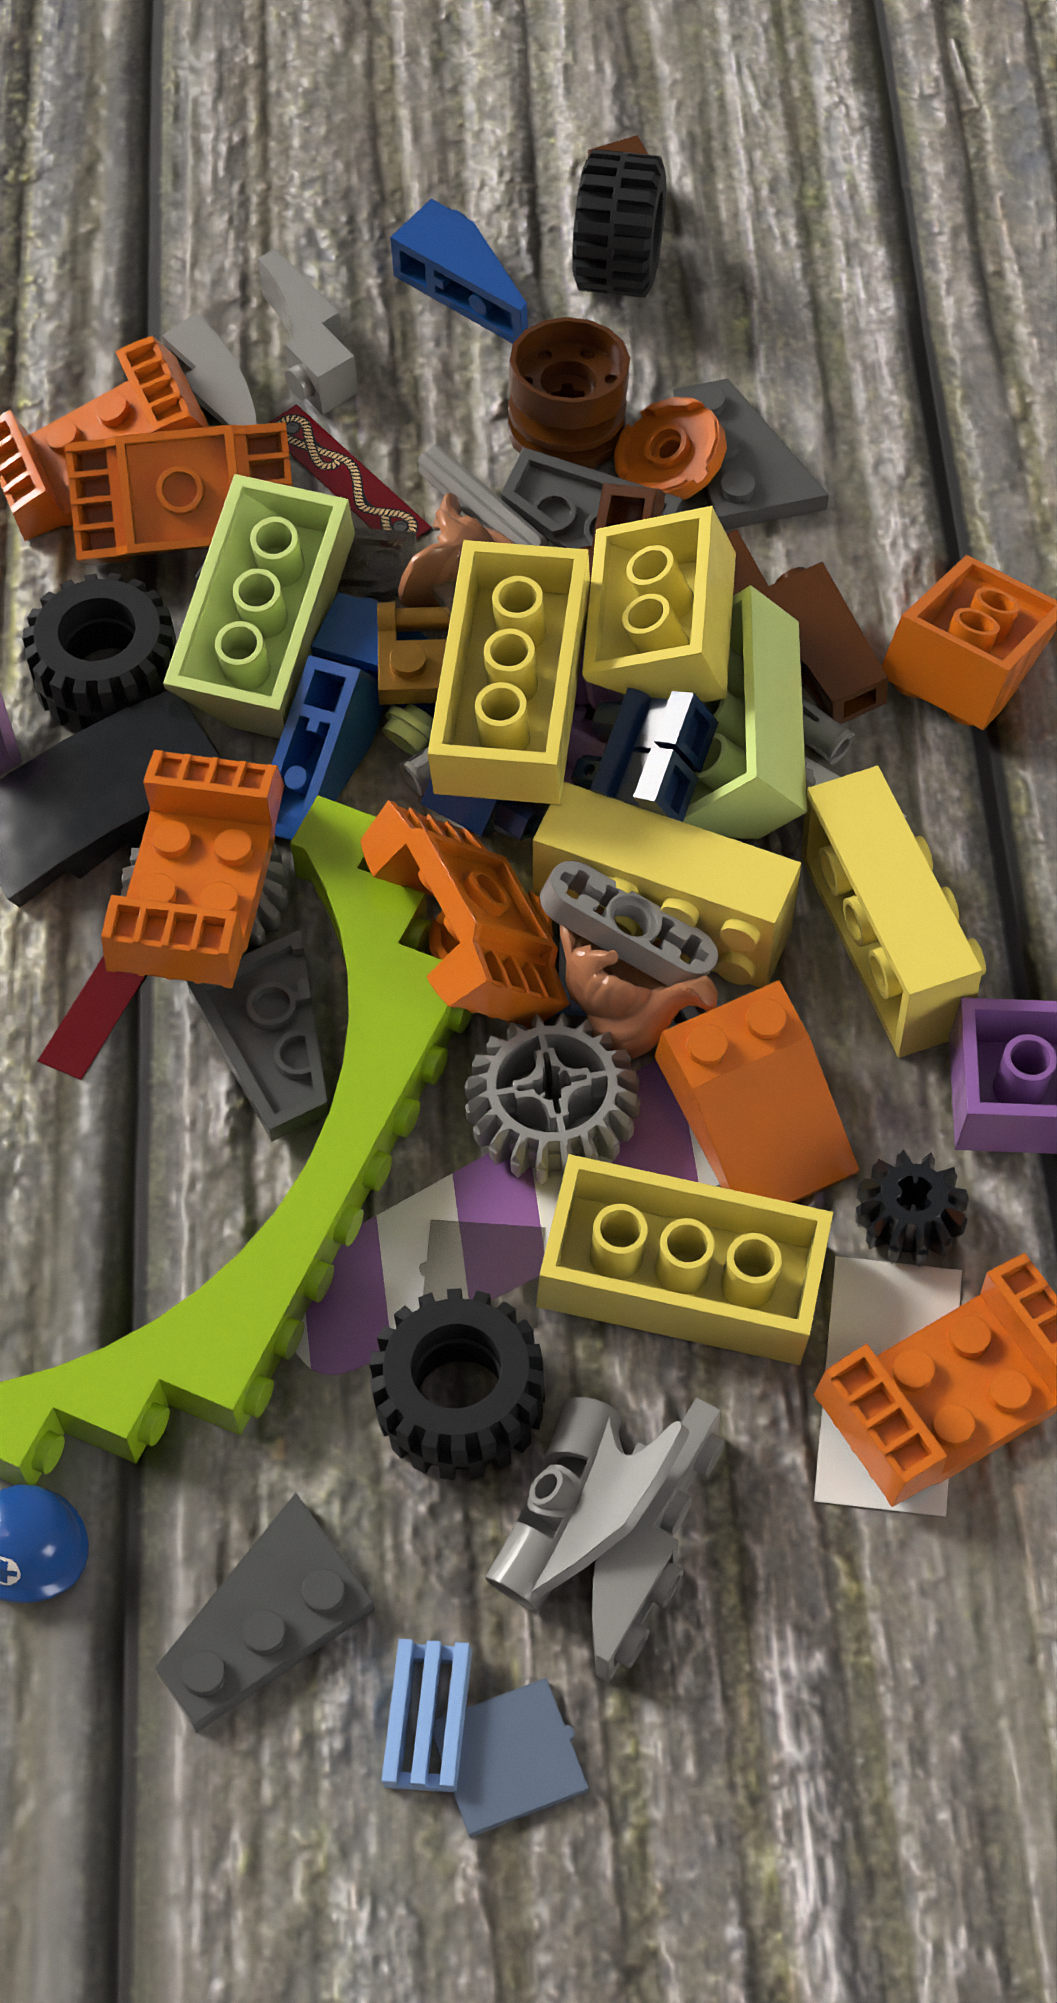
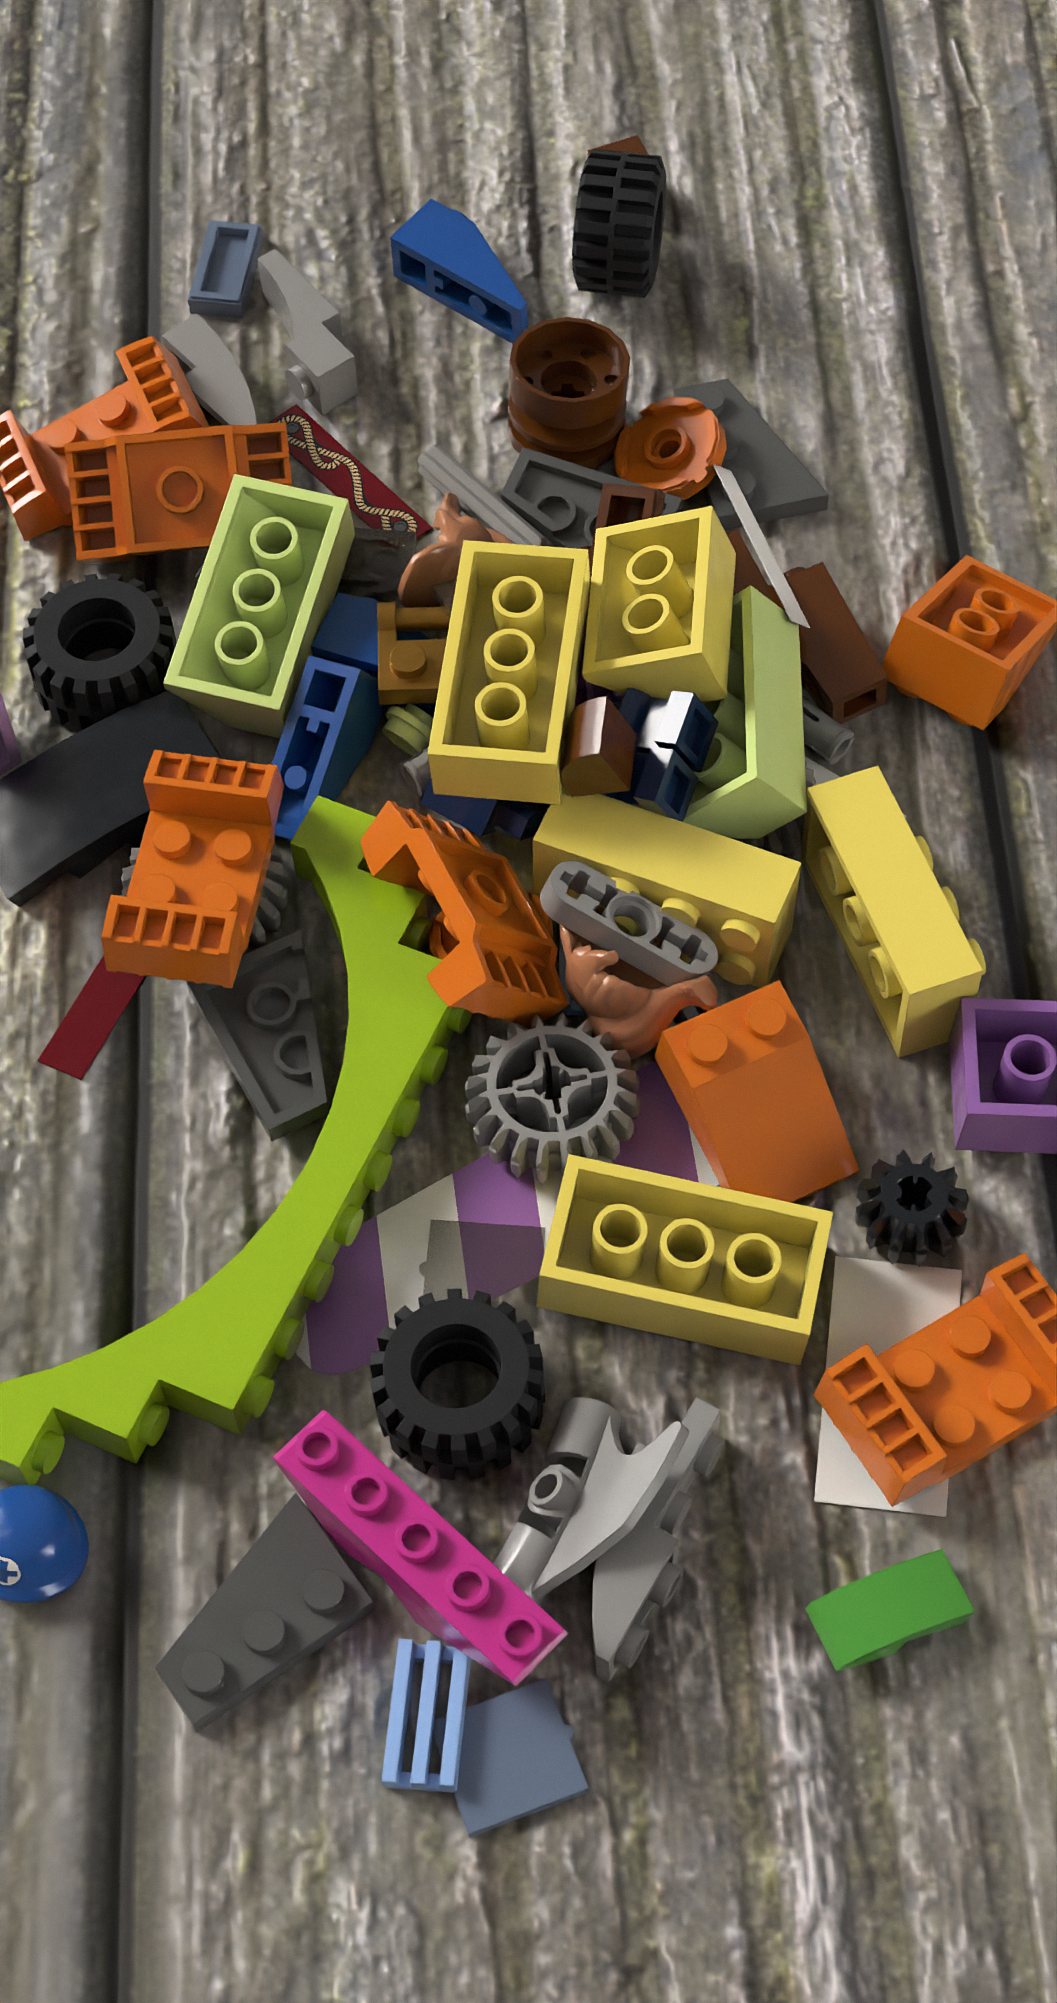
(226, 269): none -> sand blue tile
(416, 1551): none -> dark pink slope
(597, 750): none -> reddish brown brick
(761, 546): none -> white sticker
(888, 1609): none -> bright green slope

